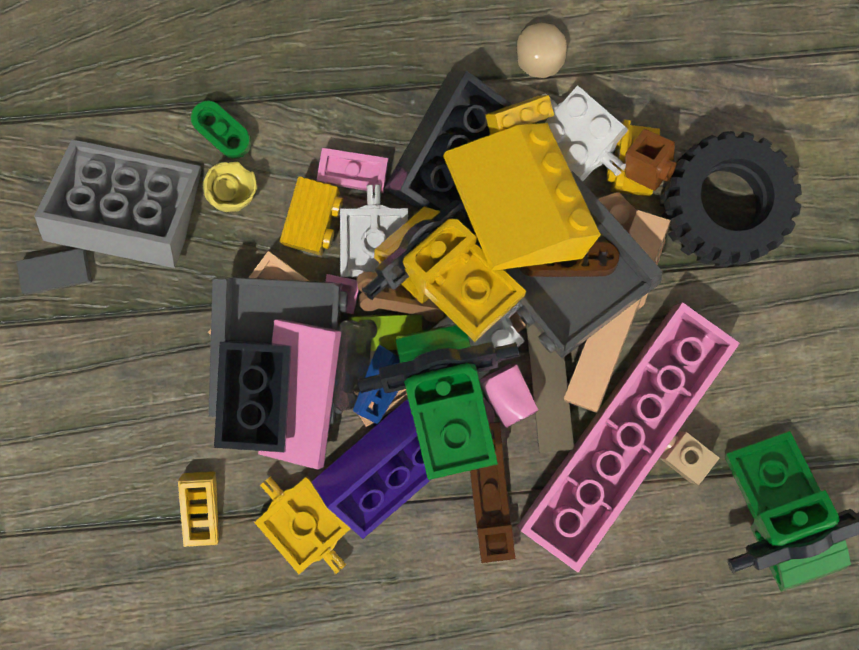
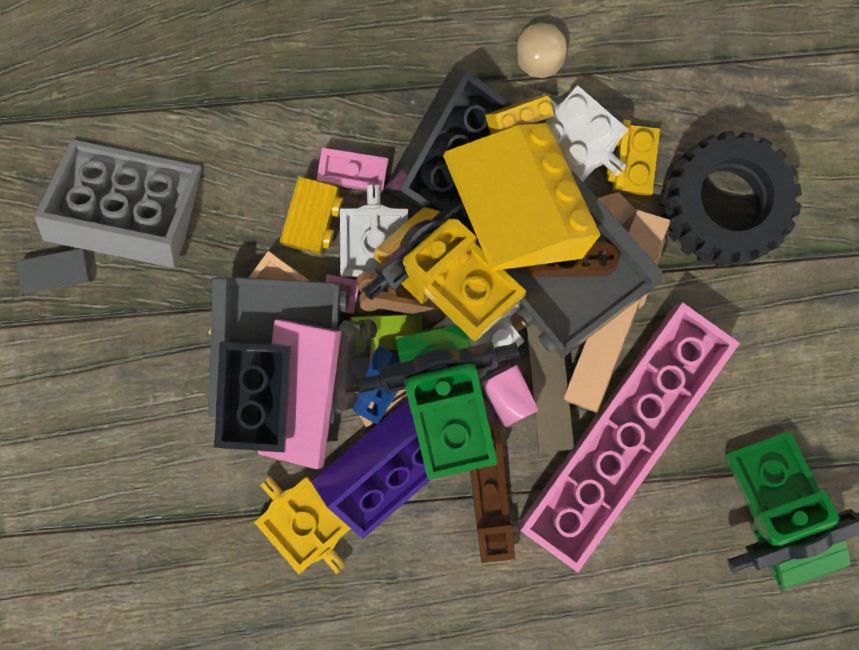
(197, 480): yellow slope -> none
(222, 130): green plate -> none
(229, 186): light yellow hair -> none
(650, 160): dark orange brick -> none
(689, 457): tan brick -> none

